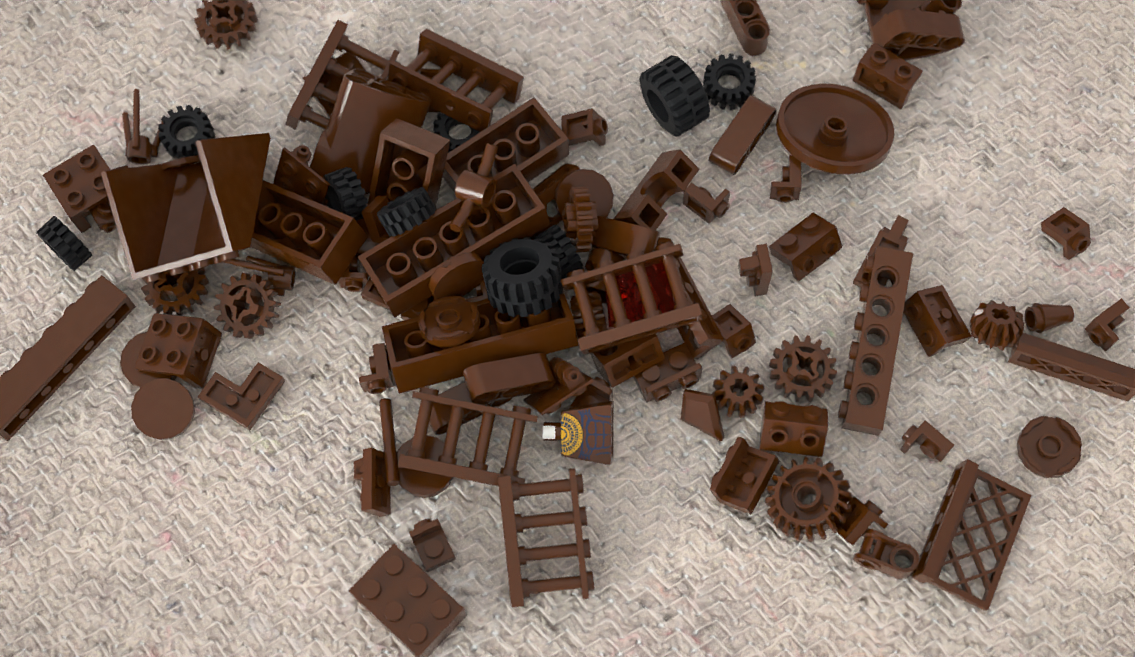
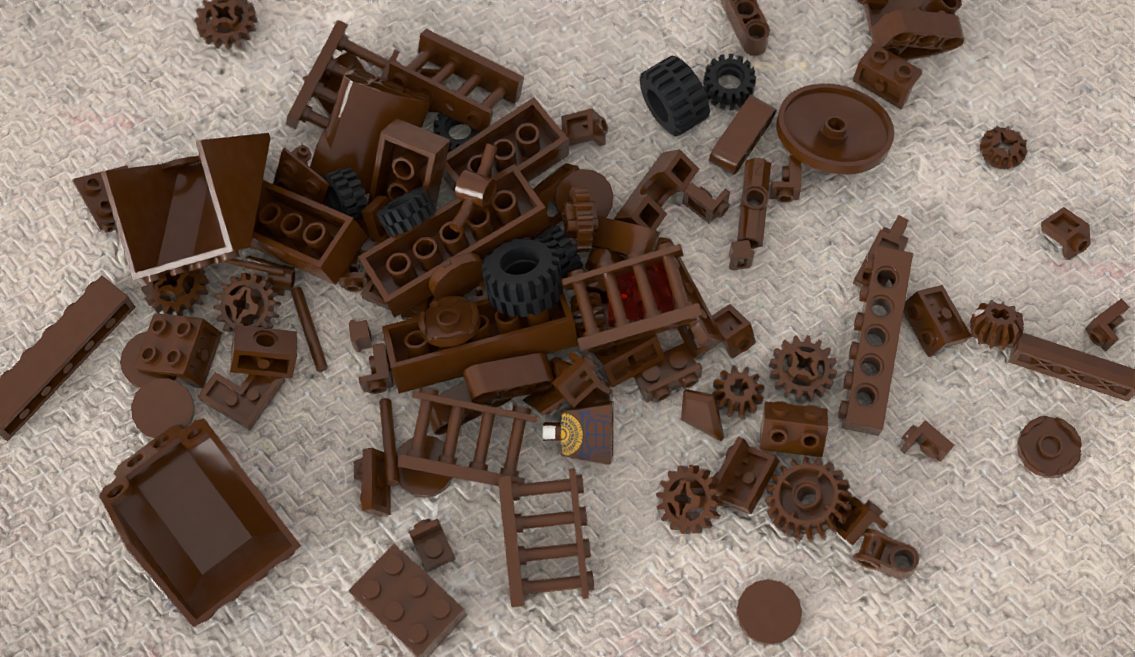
(64, 243): black tyre -> none
(79, 185): reddish brown bracket -> none
(138, 147): reddish brown plant -> none
(179, 120): black tyre -> none
(195, 520): none -> reddish brown windscreen
(263, 351): none -> reddish brown brick
(309, 329): none -> reddish brown bar
(360, 335): none -> reddish brown piece
(577, 379): none -> reddish brown bracket
(704, 496): none -> reddish brown gear
(738, 251): none -> reddish brown piece
(755, 188): none -> reddish brown piece
(757, 269): reddish brown hinge -> none
(769, 612): none -> reddish brown tile
(807, 245): reddish brown bracket -> none
(945, 529): reddish brown fence -> none
(999, 157): none -> reddish brown gear
(1047, 316): reddish brown cone -> none

